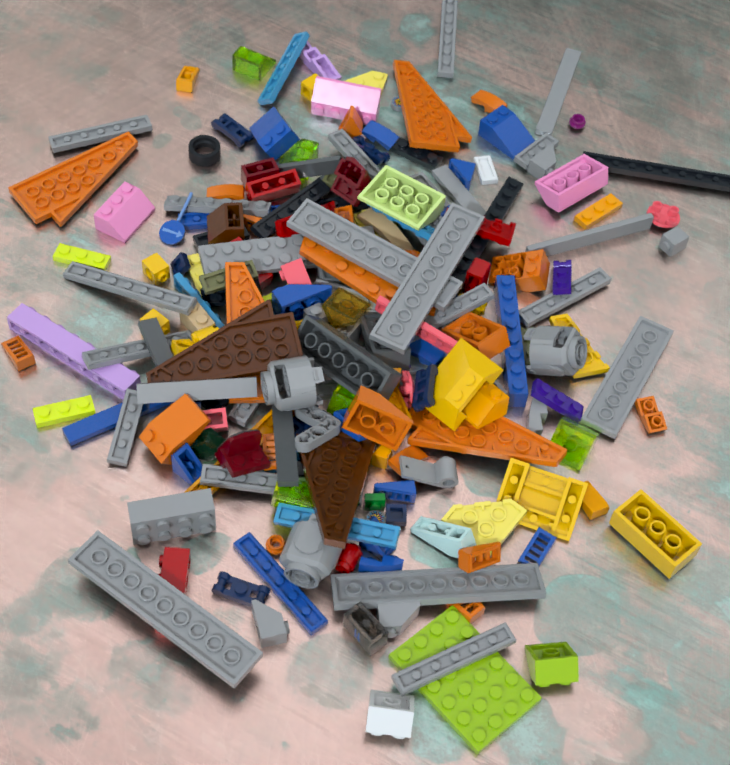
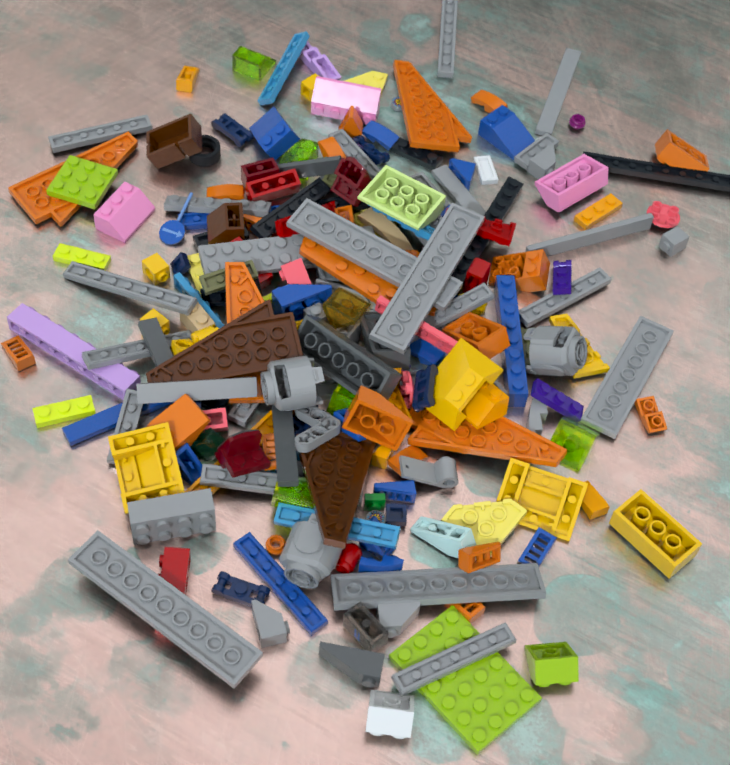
(82, 182): none -> lime plate
(146, 463): none -> yellow slope
(174, 141): none -> reddish brown piece
(330, 147): none -> orange slope
(358, 664): none -> dark grey slope
(679, 153): none -> orange slope

